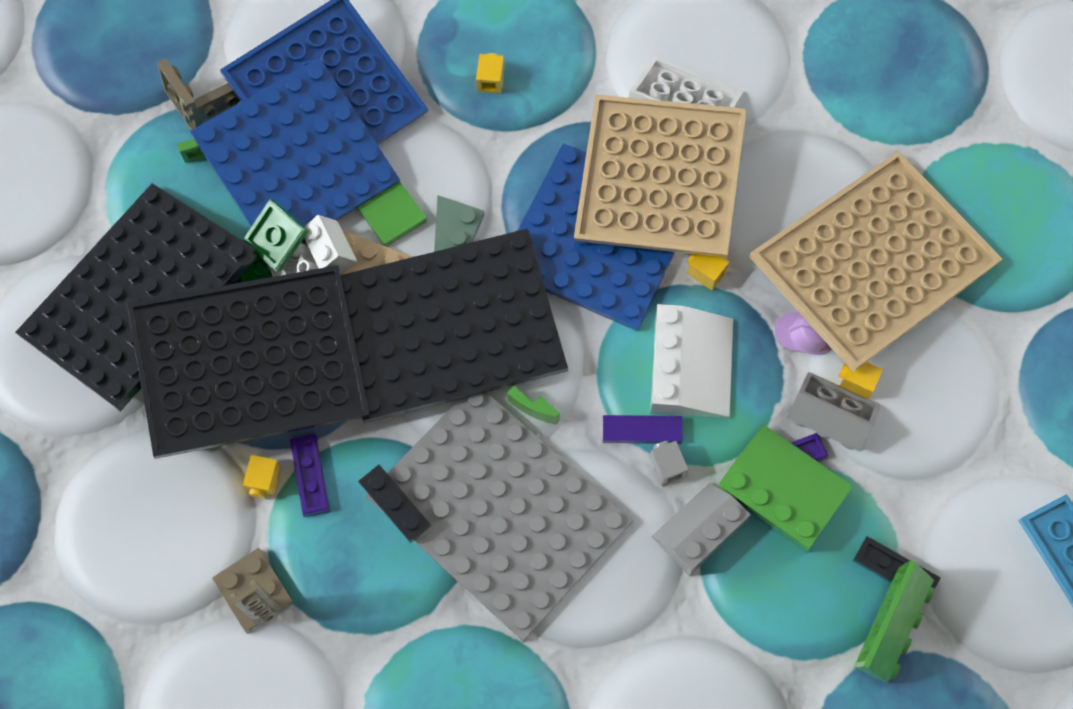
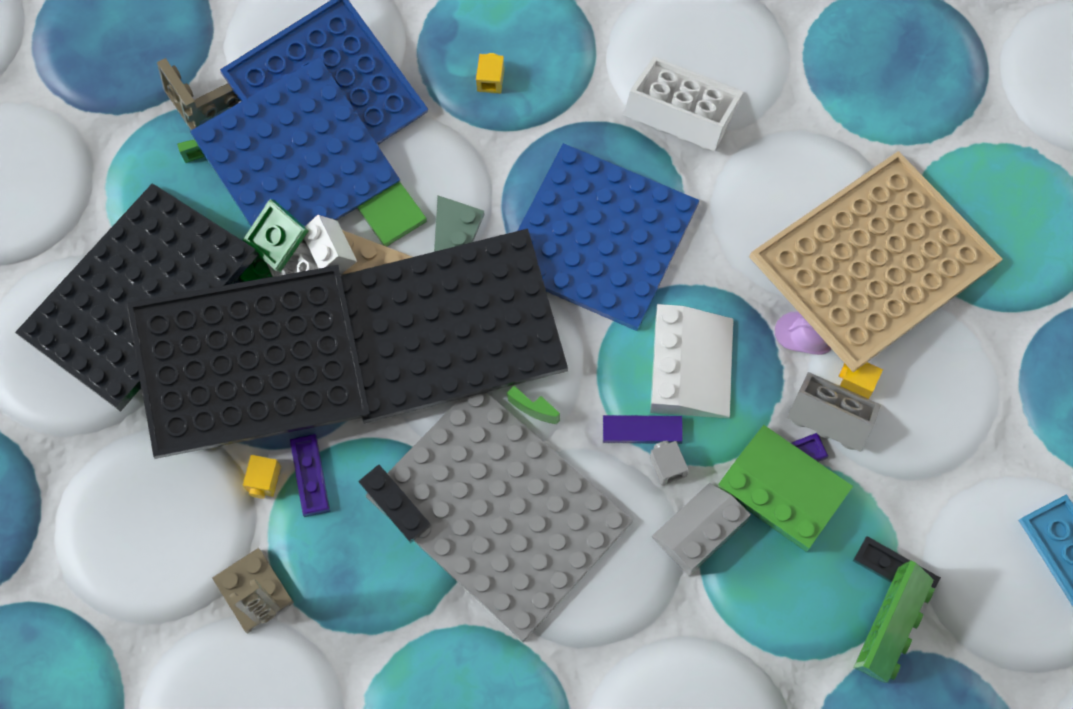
(660, 175): tan plate -> none
(707, 269): yellow brick -> none

